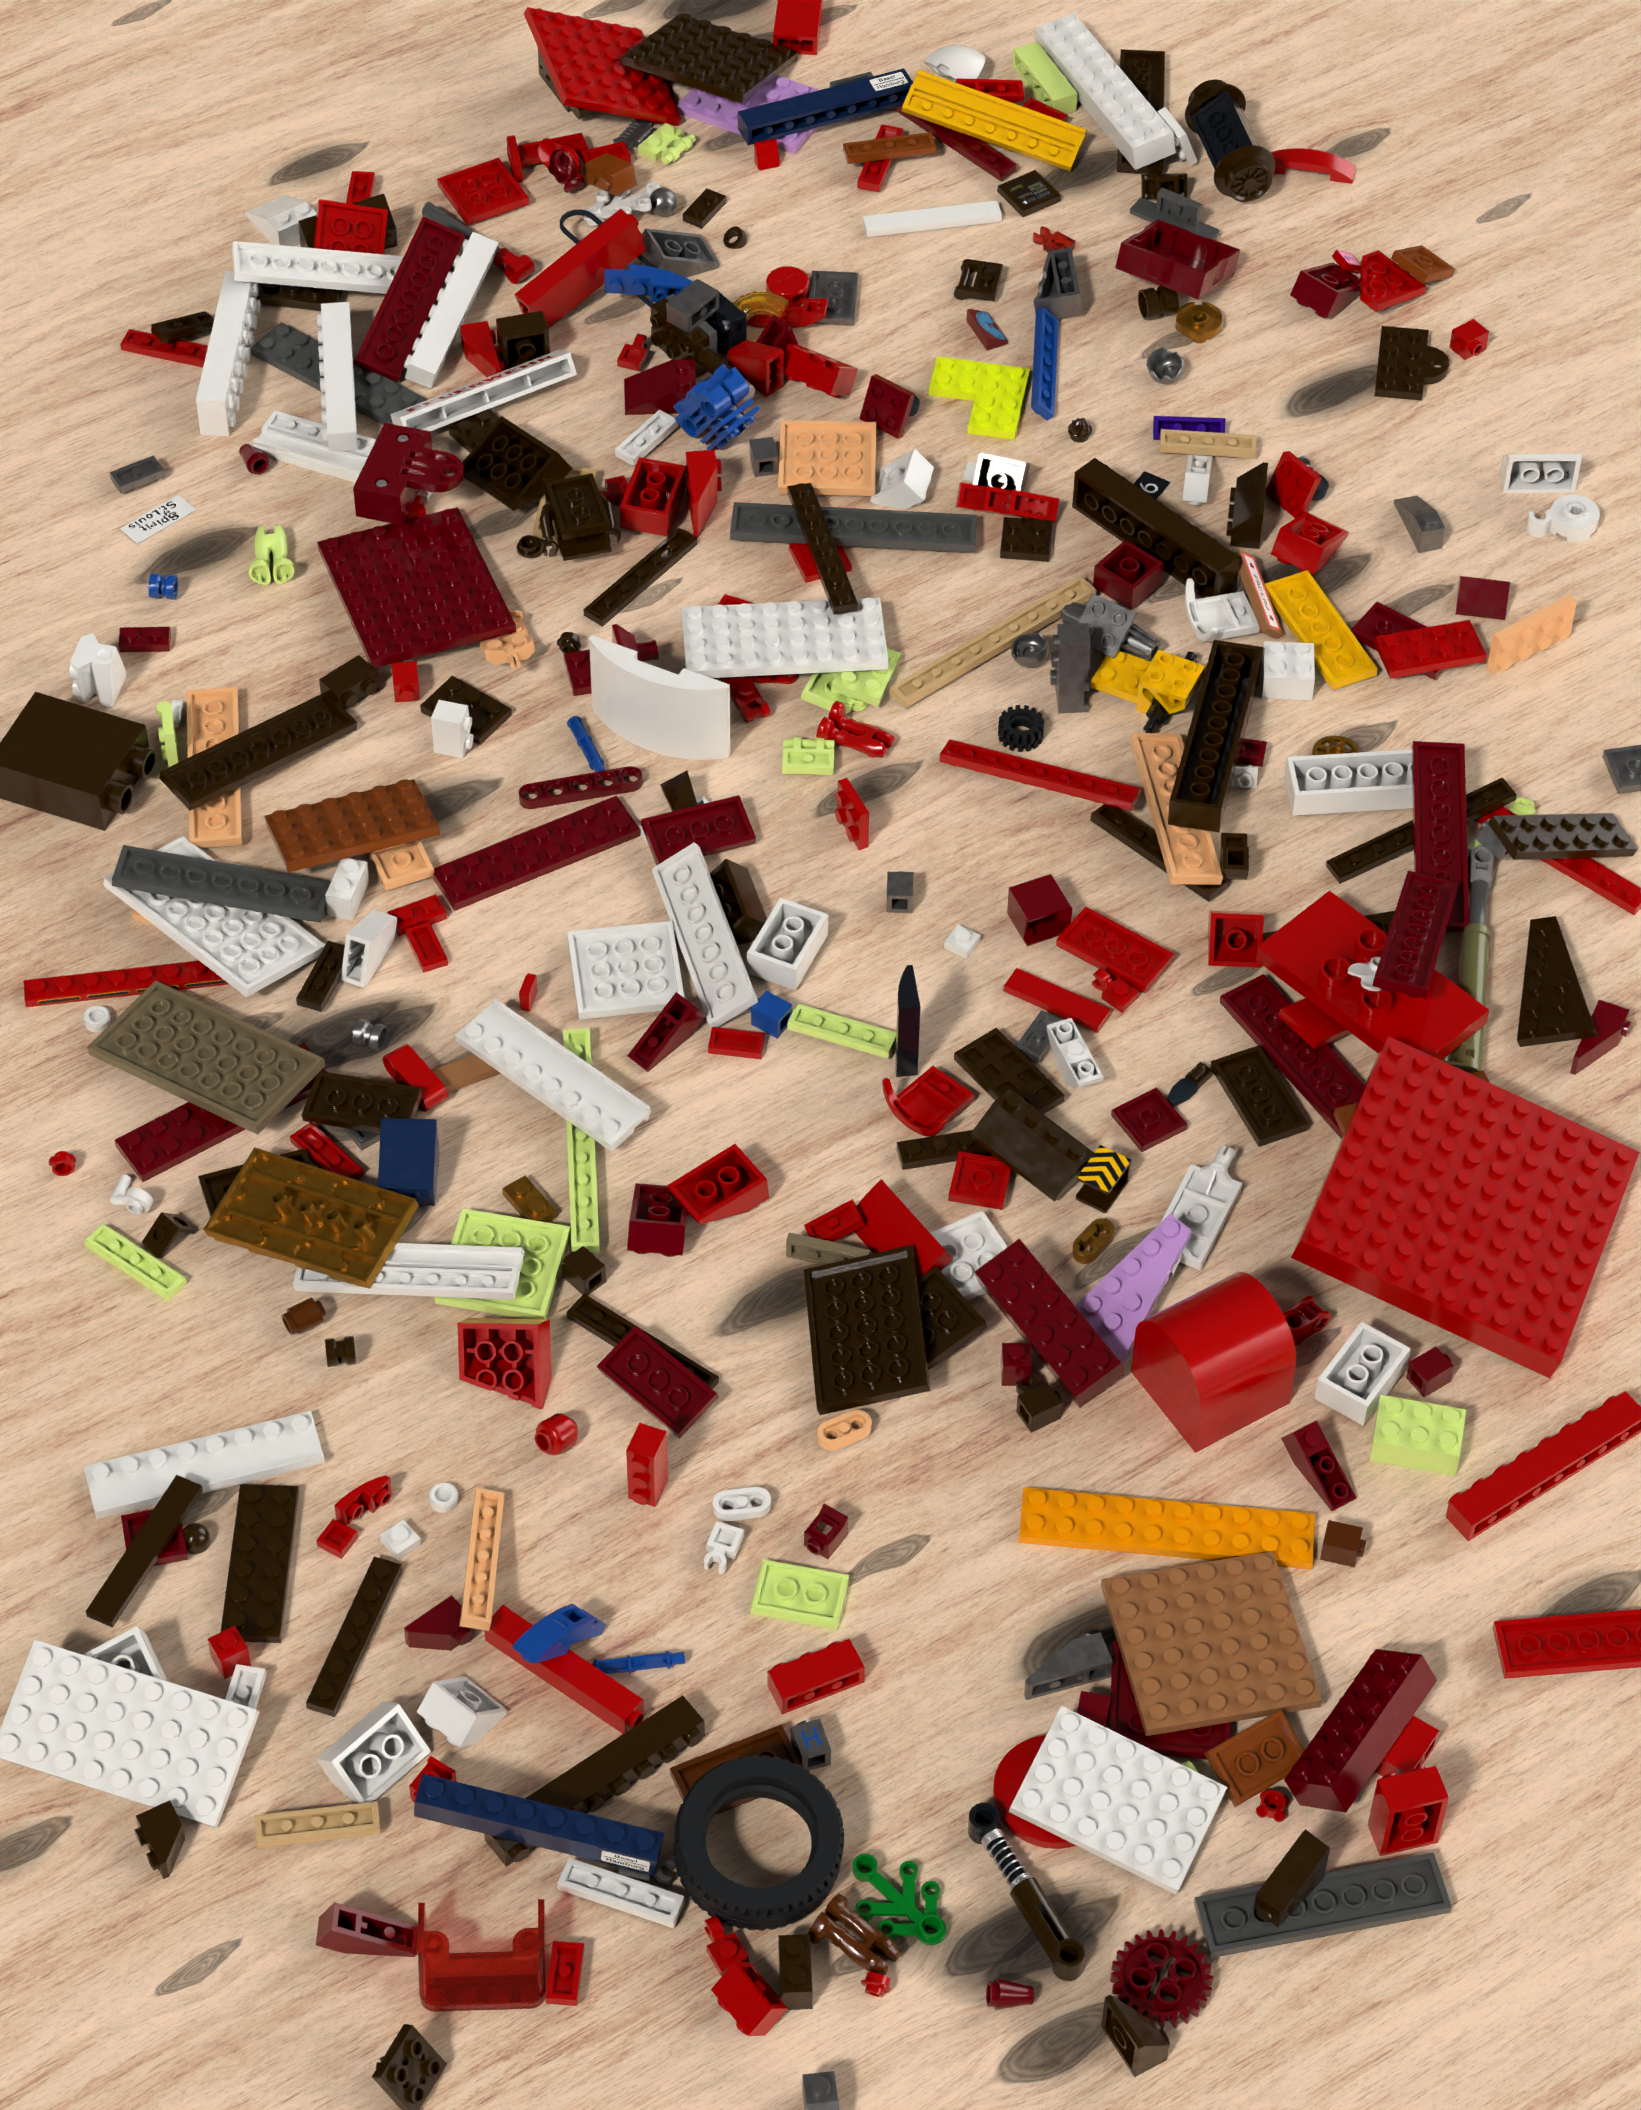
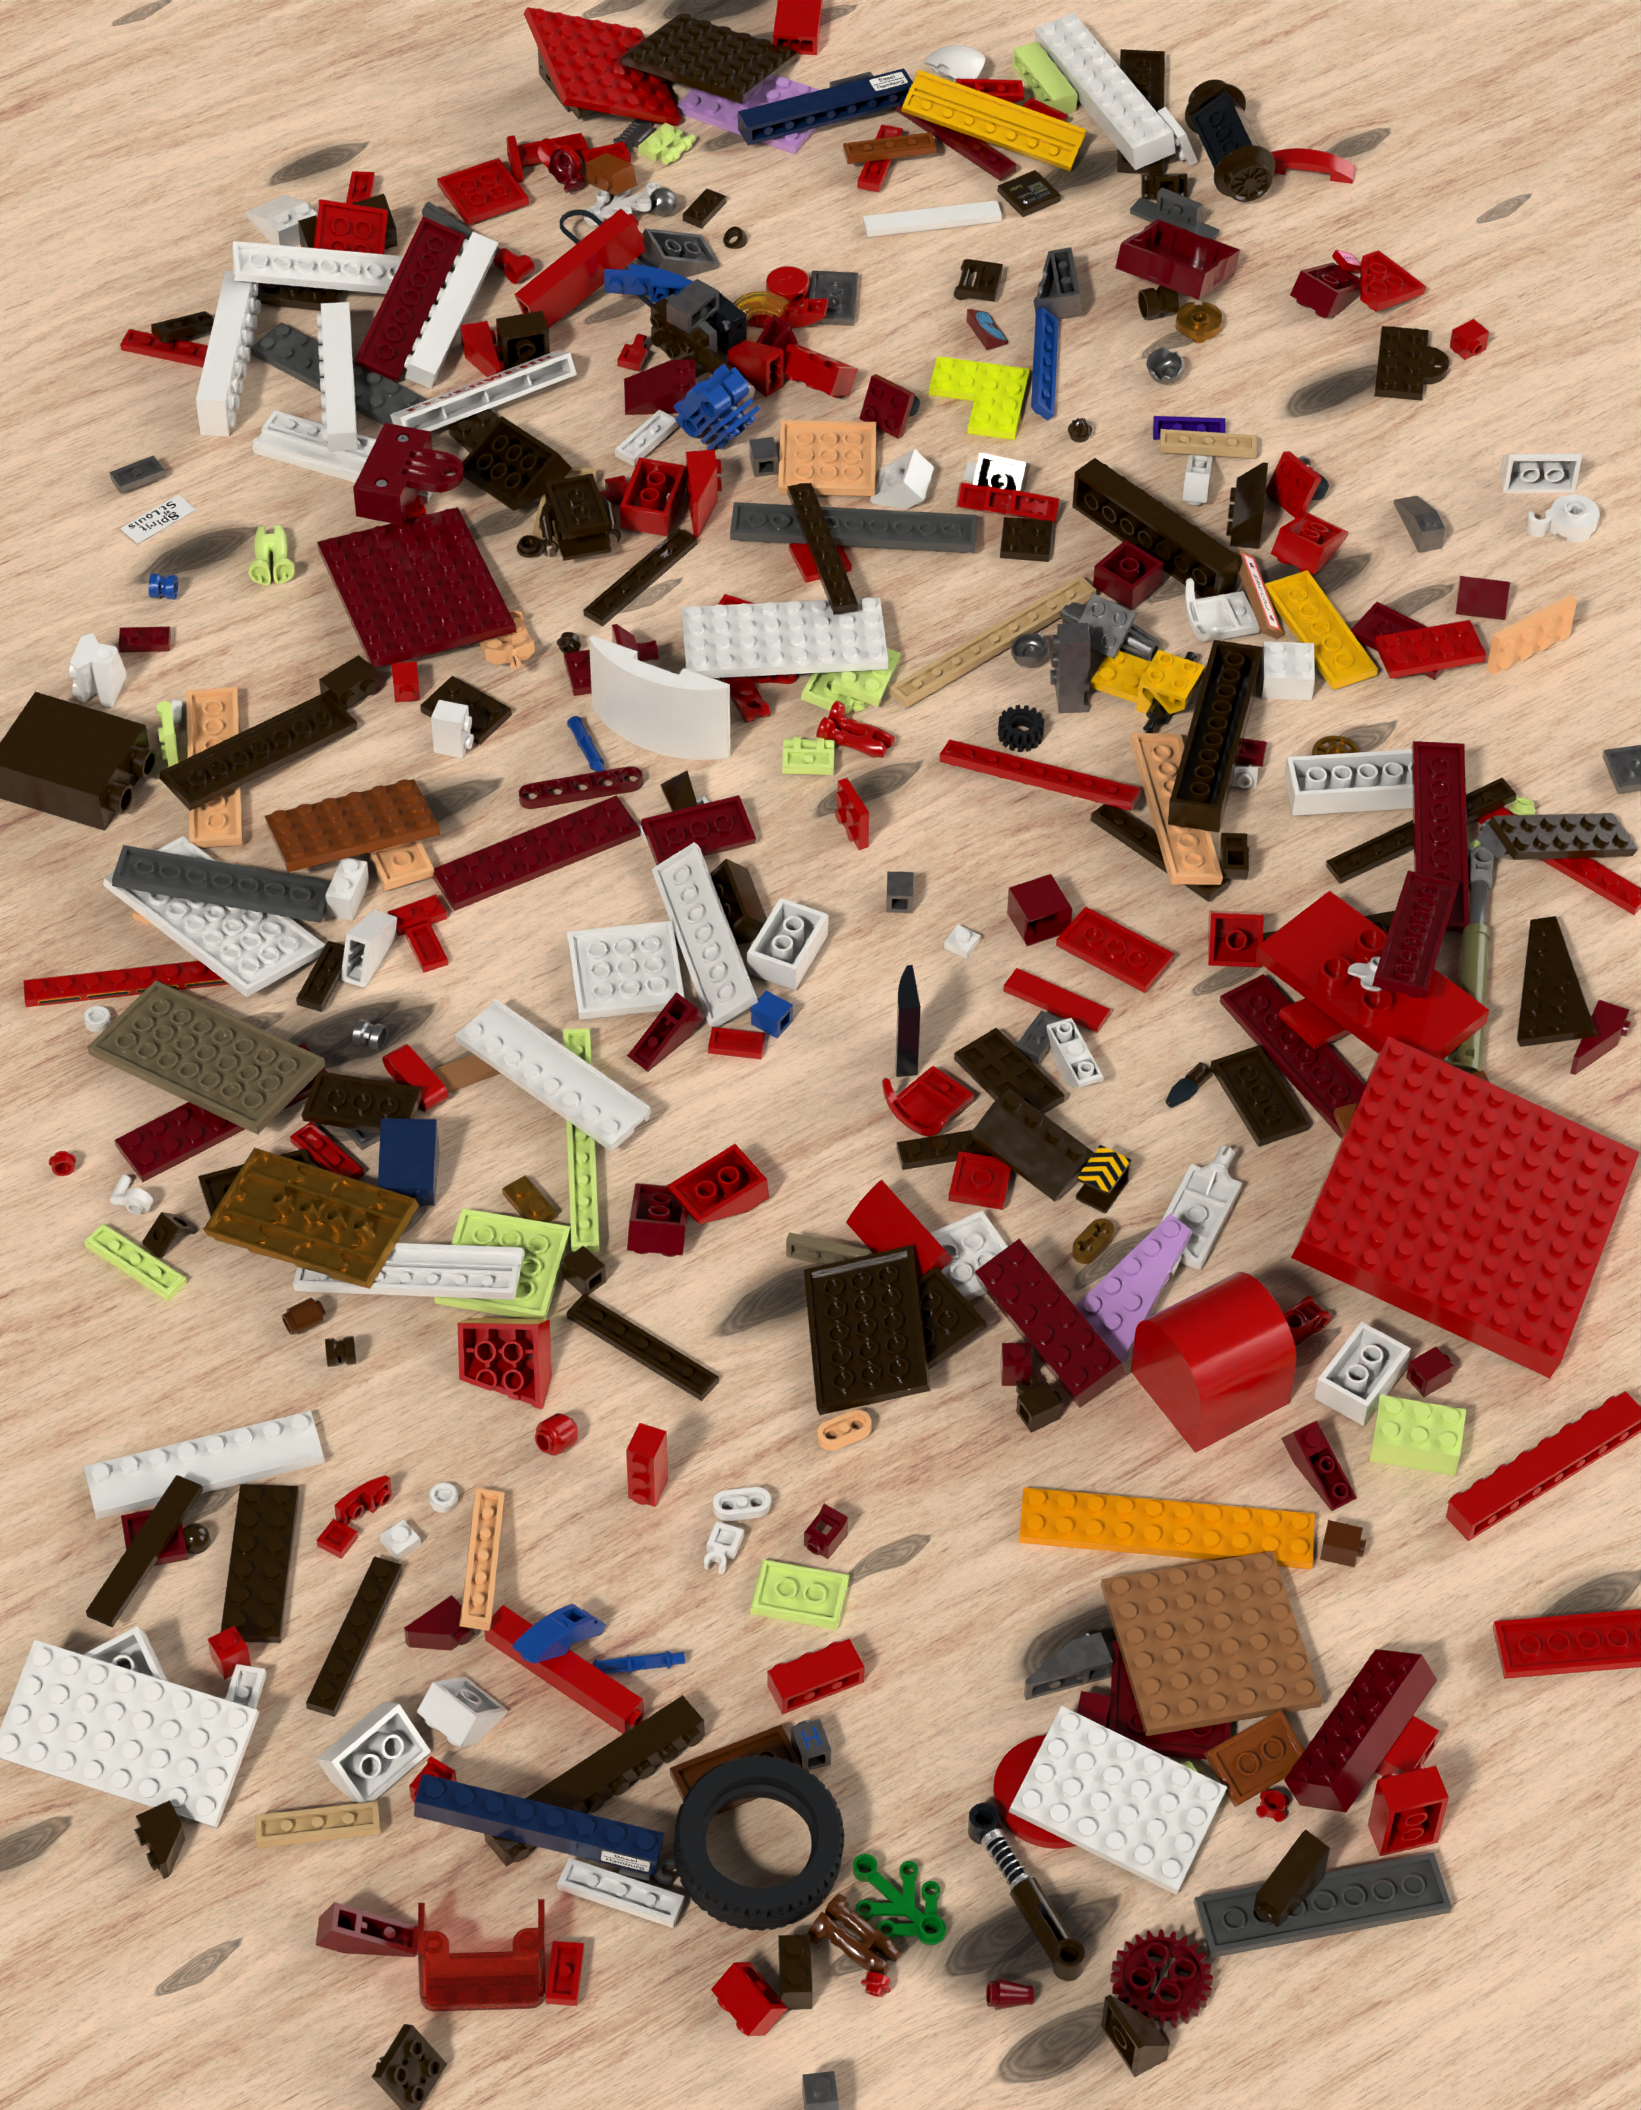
(255, 460): dark red cone -> none
(528, 992): red tile -> none
(657, 1381): dark red plate -> none
(723, 1949): red plate -> none
(766, 154): red slope -> none
(836, 1222): red plate -> none
(842, 1031): yellowish green plate -> none
(1052, 241): clear red plate -> none
(1116, 993): red plate -> none
(1149, 1119): dark red tile -> none
(1151, 484): black sticker -> none
(1422, 264): dark orange plate -> none

